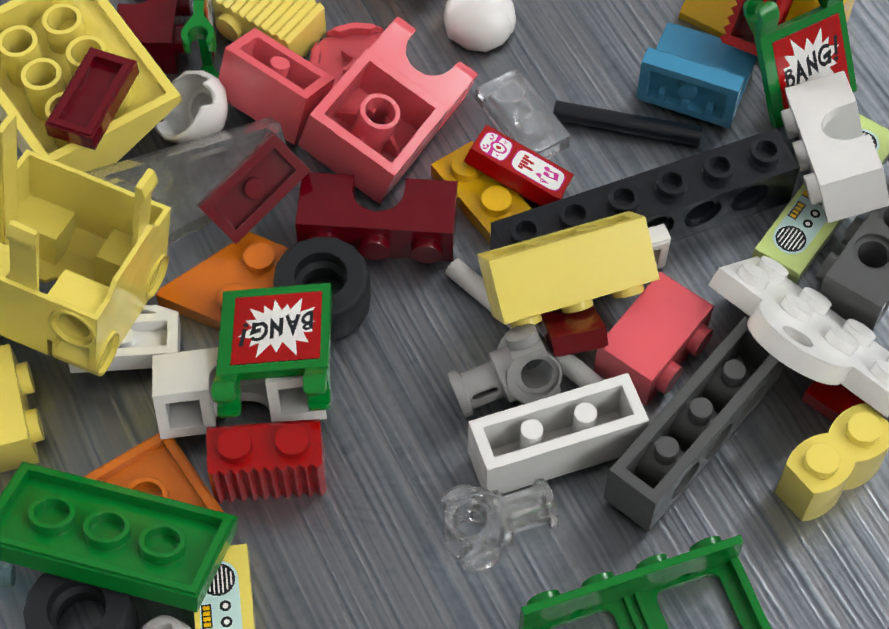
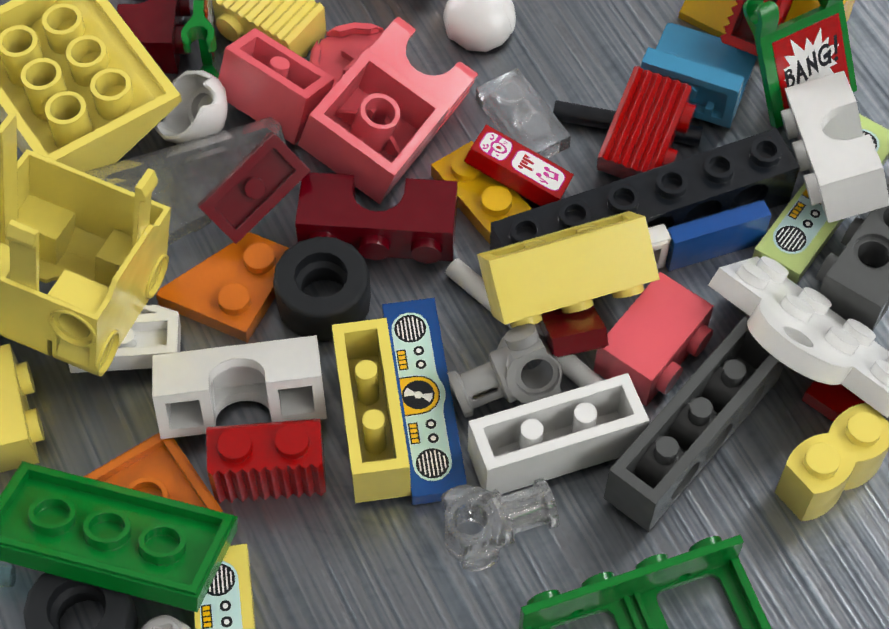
(92, 98): dark red tile -> none
(274, 336): flag -> none
(371, 410): none -> light yellow brick
(425, 399): none -> tile
(646, 124): none -> red brick
(717, 234): none -> blue tile

